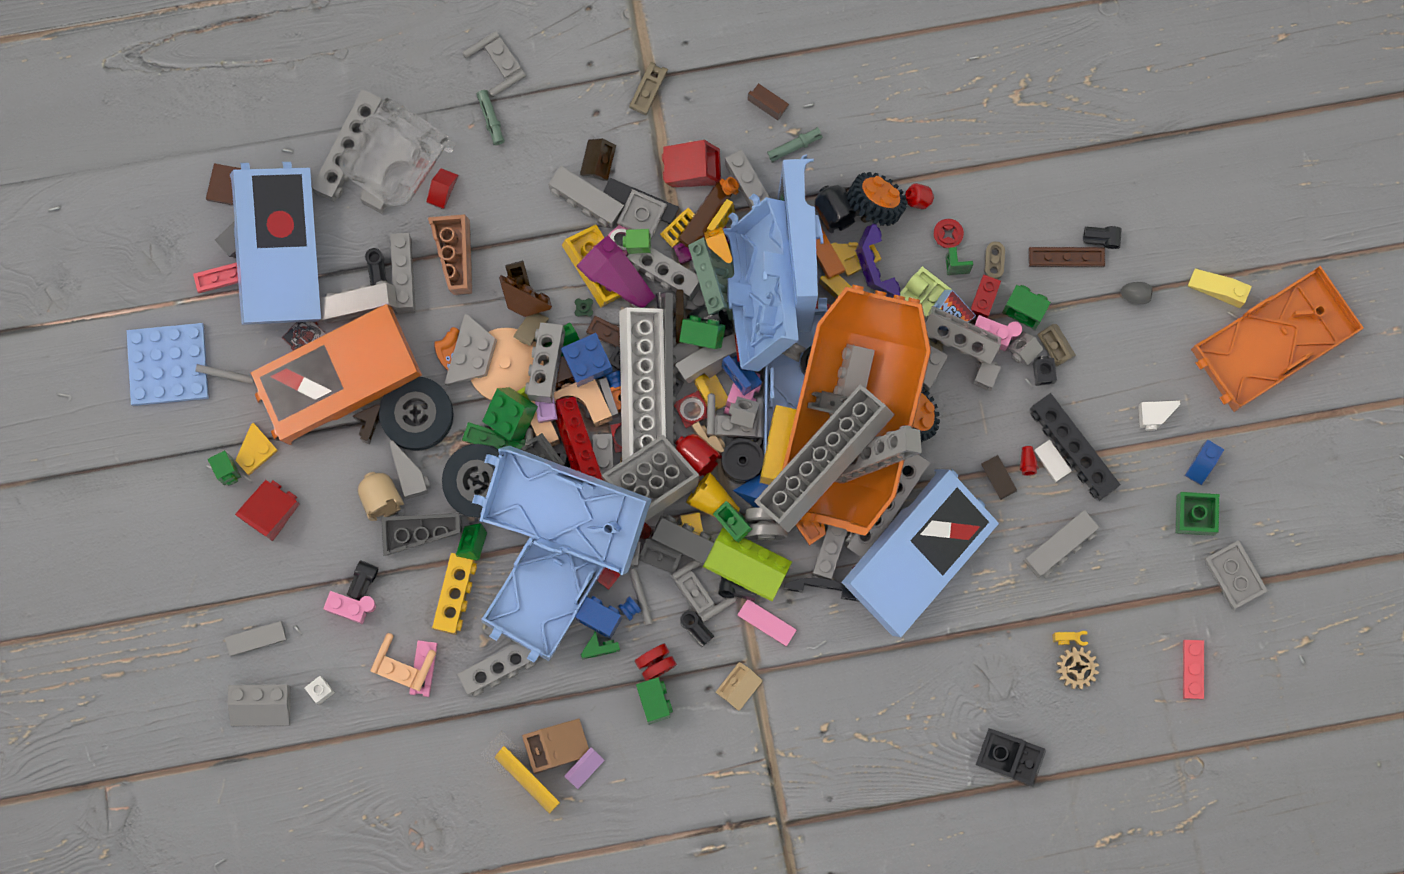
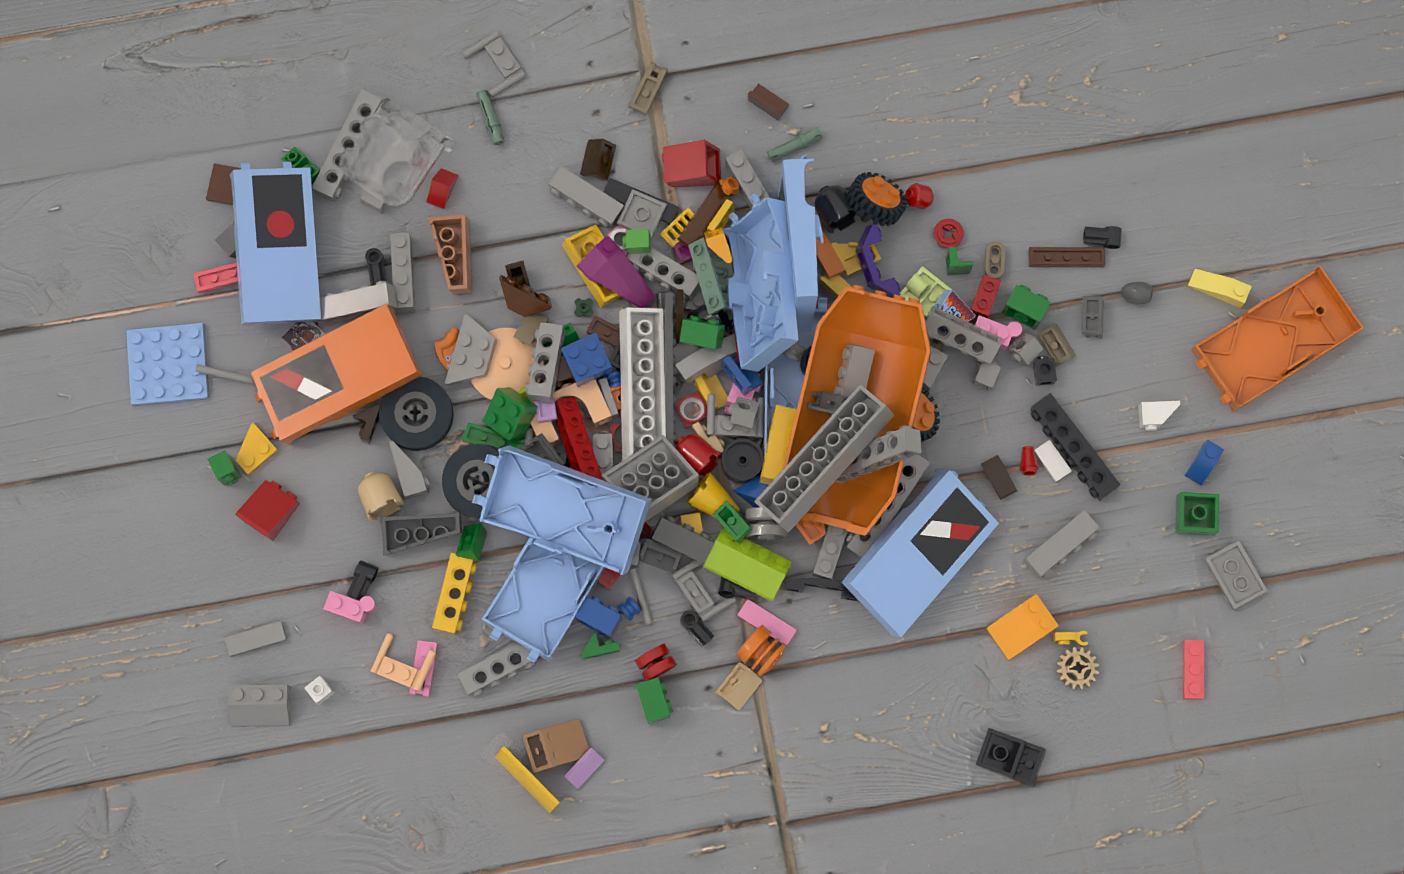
(299, 160): none -> green slope
(761, 650): none -> orange wheel
(1022, 627): none -> light orange slope
(1093, 316): none -> dark grey hinge

